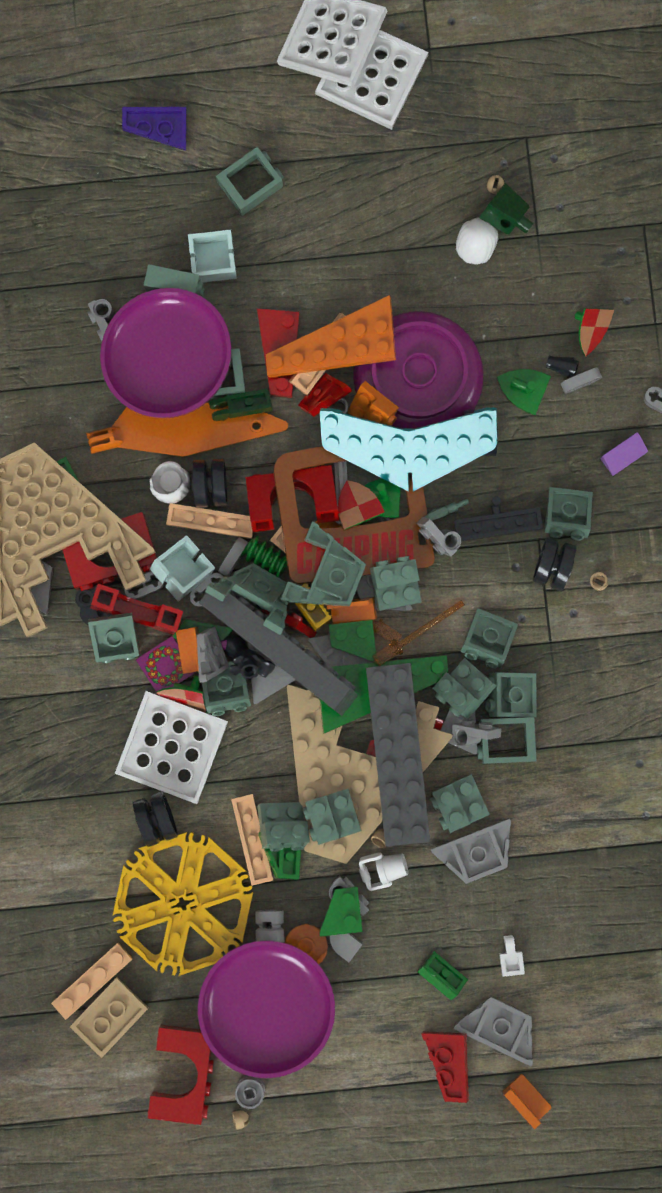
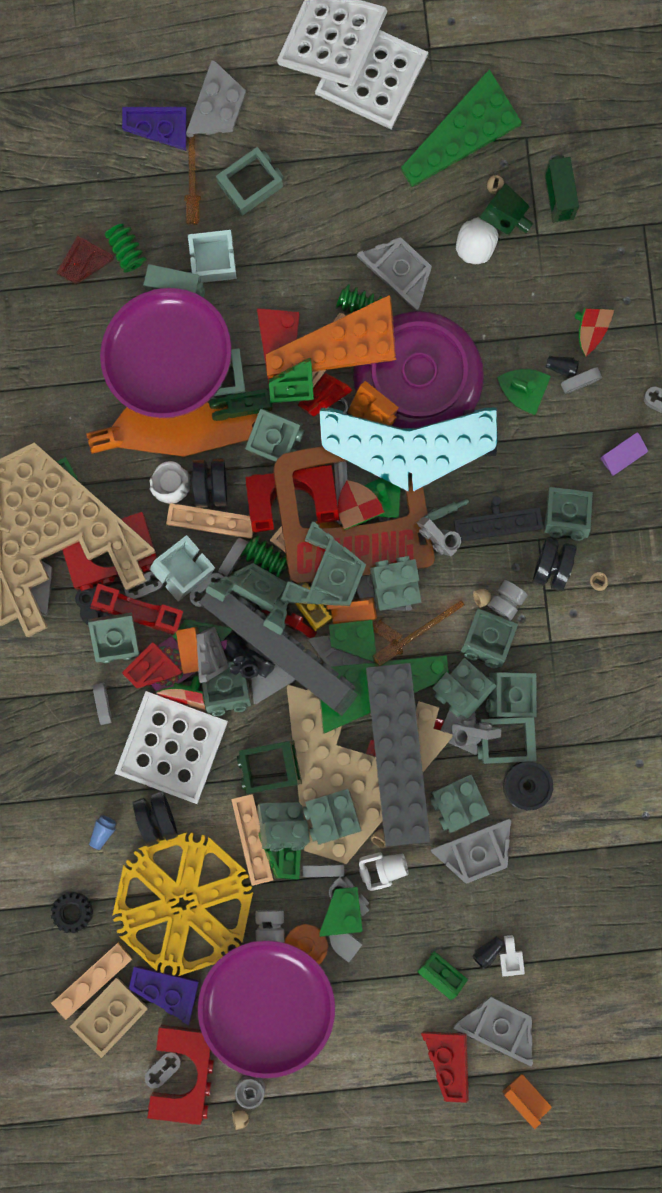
(58, 912): none -> black tyre
(83, 261): none -> clear red wing
(101, 320): light grey plate -> none
(102, 703): none -> light grey beam
(102, 831): none -> medium blue cone
(124, 248): none -> green piece
(151, 667): none -> red wing
(167, 1073): none -> light grey beam
(169, 992): none -> dark purple wing
(192, 200): none -> clear orange piece
(217, 103): none -> light grey wing
(274, 435): none -> sand green plate
(291, 764): none -> dark green window
(293, 383): none -> green wing
(328, 870): none -> light grey beam
(354, 300): none -> green piece
(400, 269): none -> light grey wing
(472, 124): none -> green wing
(482, 597): none -> tan hinge
(488, 952): none -> black cone
(507, 600): none -> light grey wheel
(540, 781): none -> black wheel
(561, 189): none -> dark green window

